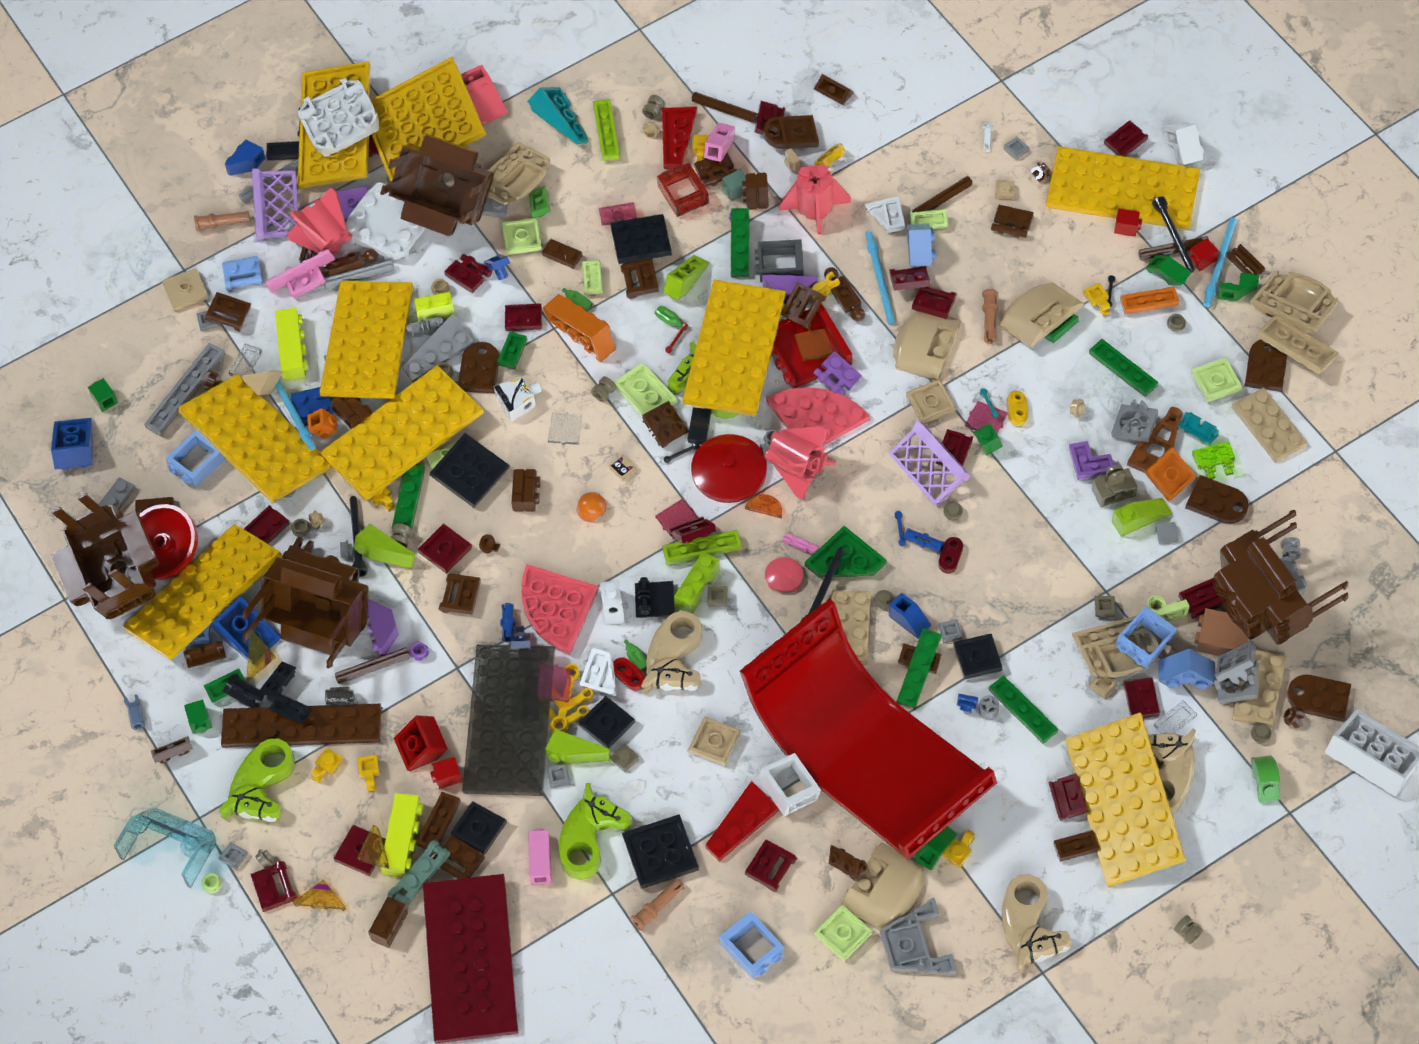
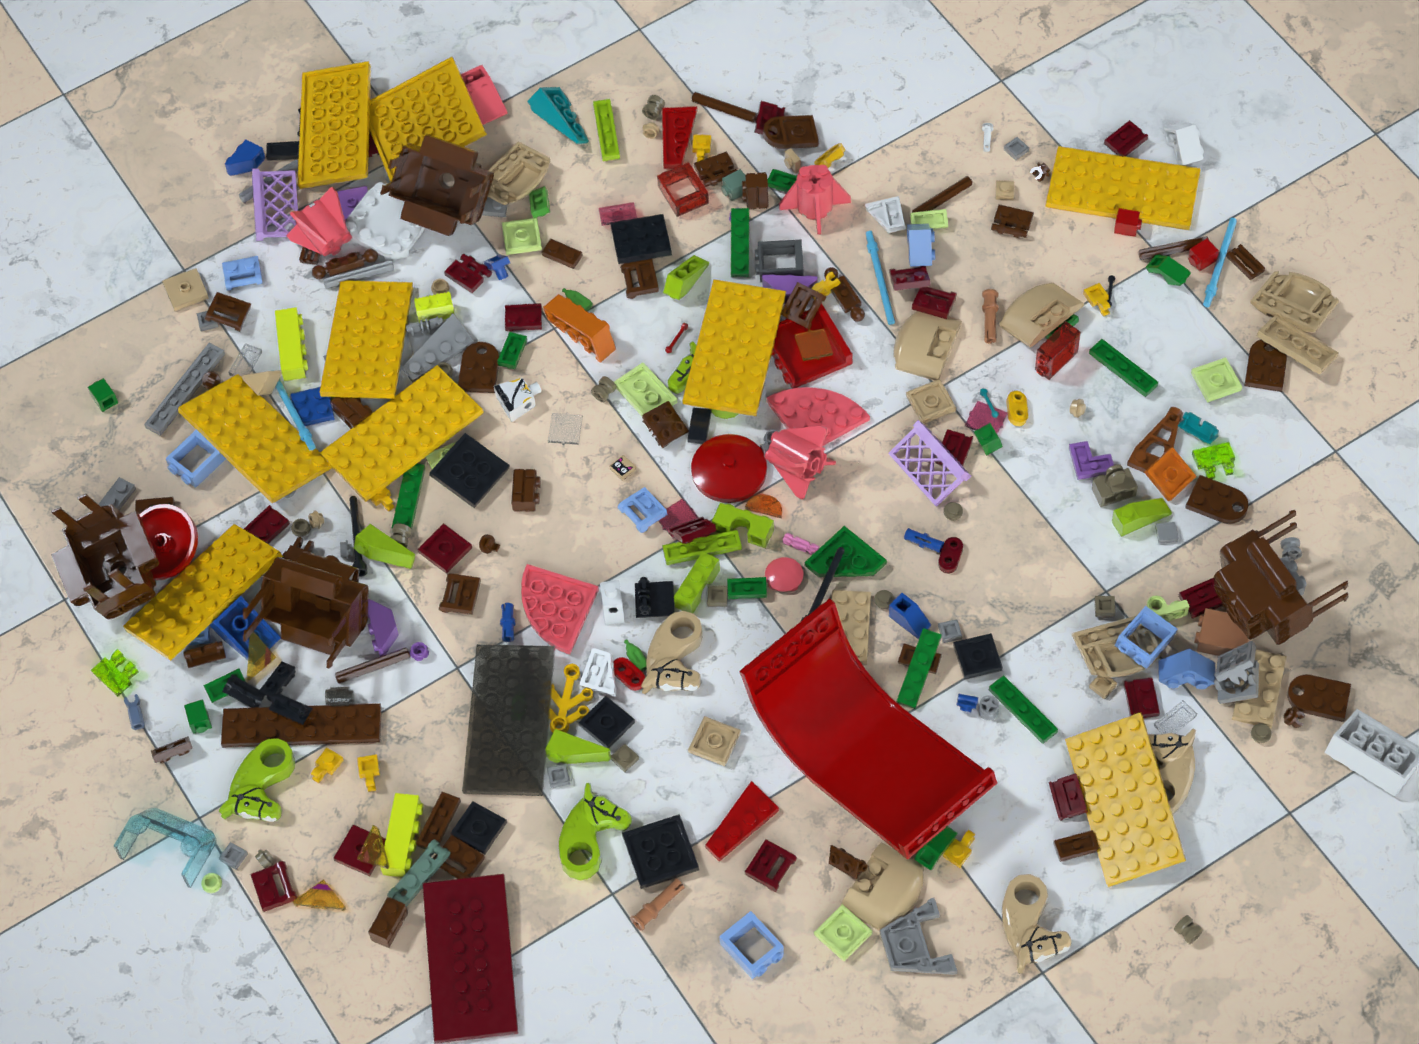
(72, 443): blue slope -> none
(111, 677): none -> clear neon green plate
(212, 220): nougat pin -> none
(303, 276): bright pink bracket -> none
(322, 423): orange brick -> none
(339, 117): white plate -> none
(420, 742): red slope -> none
(446, 773): red brick -> none
(520, 639): dark blue plate -> none
(539, 856): bright pink brick -> none
(554, 682): clear pink piece -> none
(591, 506): orange hair -> none
(592, 277): yellowish green plate -> none
(647, 505): none -> light blue plate
(668, 316): bright green piece -> none
(695, 446): black hinge -> none
(719, 142): bright pink brick -> none
(747, 588): none -> green plate
(759, 527): none -> lime arch
(781, 180): none -> green plate
(798, 800): white window -> none
(833, 89): reddish brown slope -> none
(841, 371): medium lavender plate -> none
(898, 515): blue hinge -> none
(1057, 350): none -> clear red window
(1133, 433): light grey piece -> none
(1149, 300): orange plate -> none
(1160, 205): black piece -> none
(1176, 322): dark tan plate -> none
(1233, 292): green slope -> none
(1267, 777): bright green brick -> none
(1269, 425): tan plate -> none

